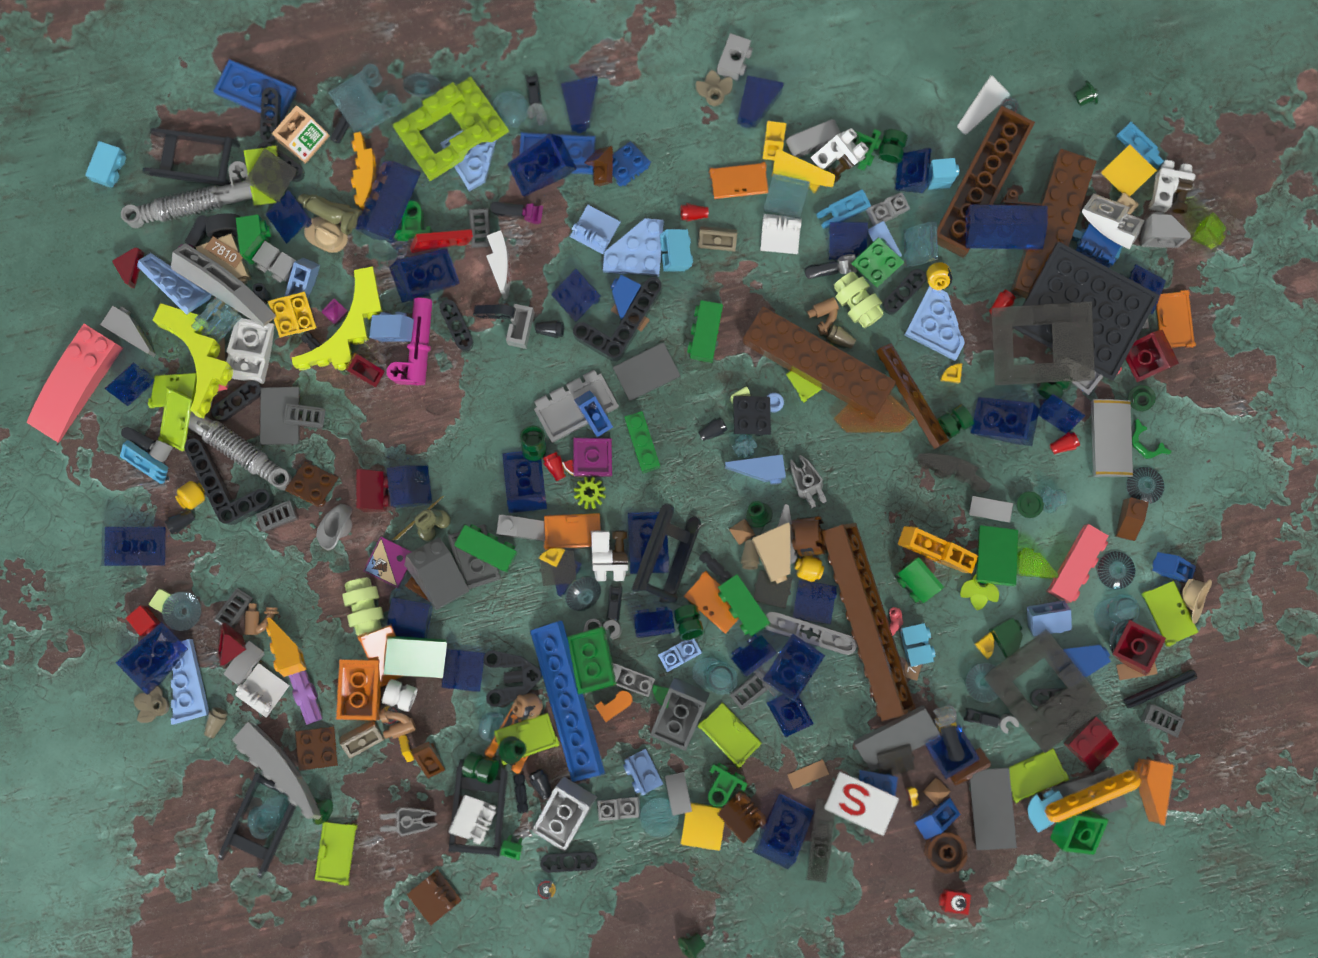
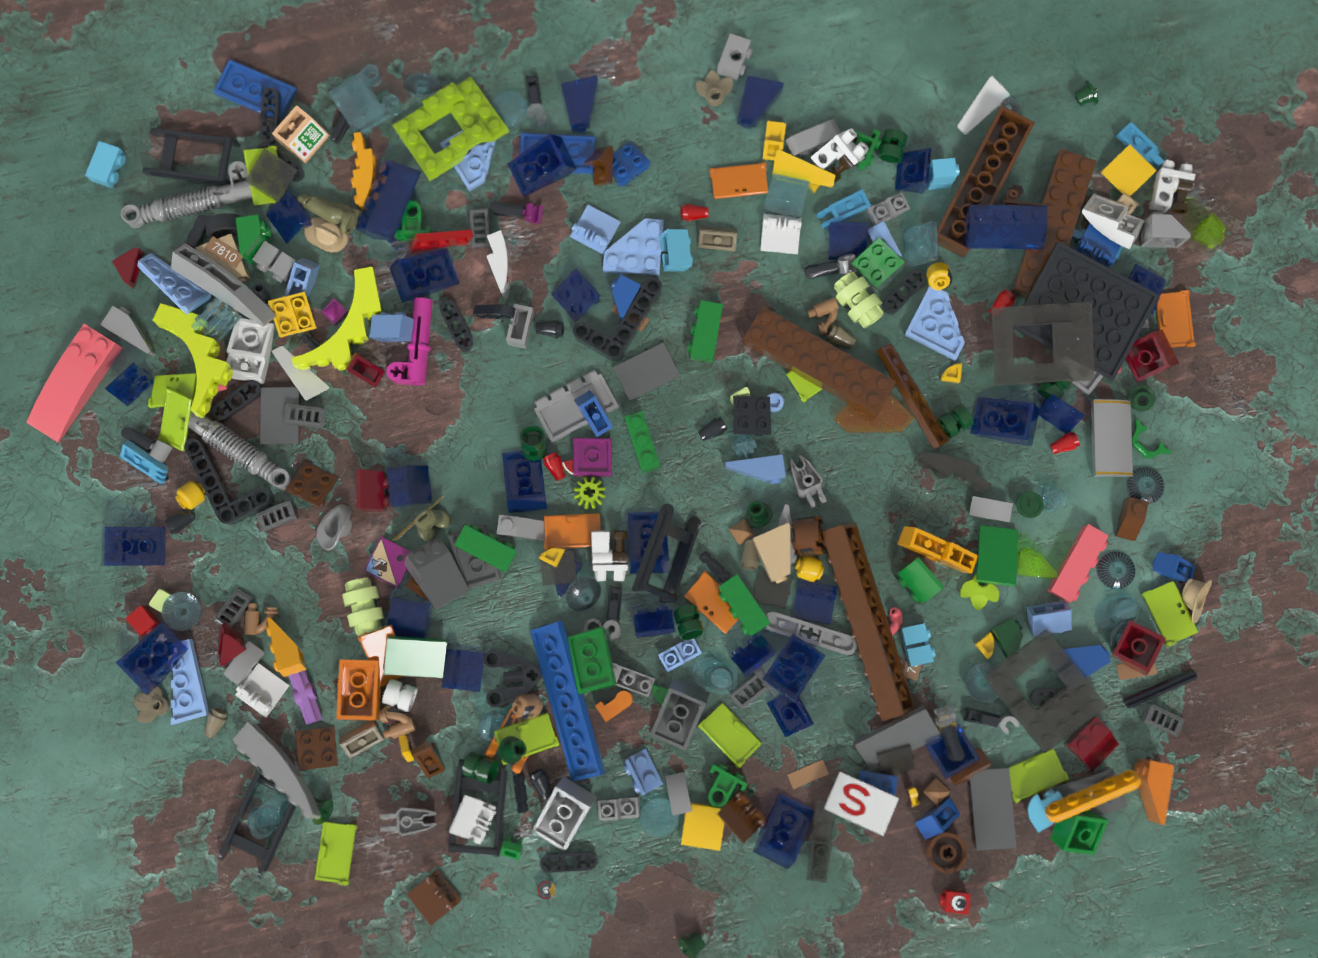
(304, 380): none -> white sticker

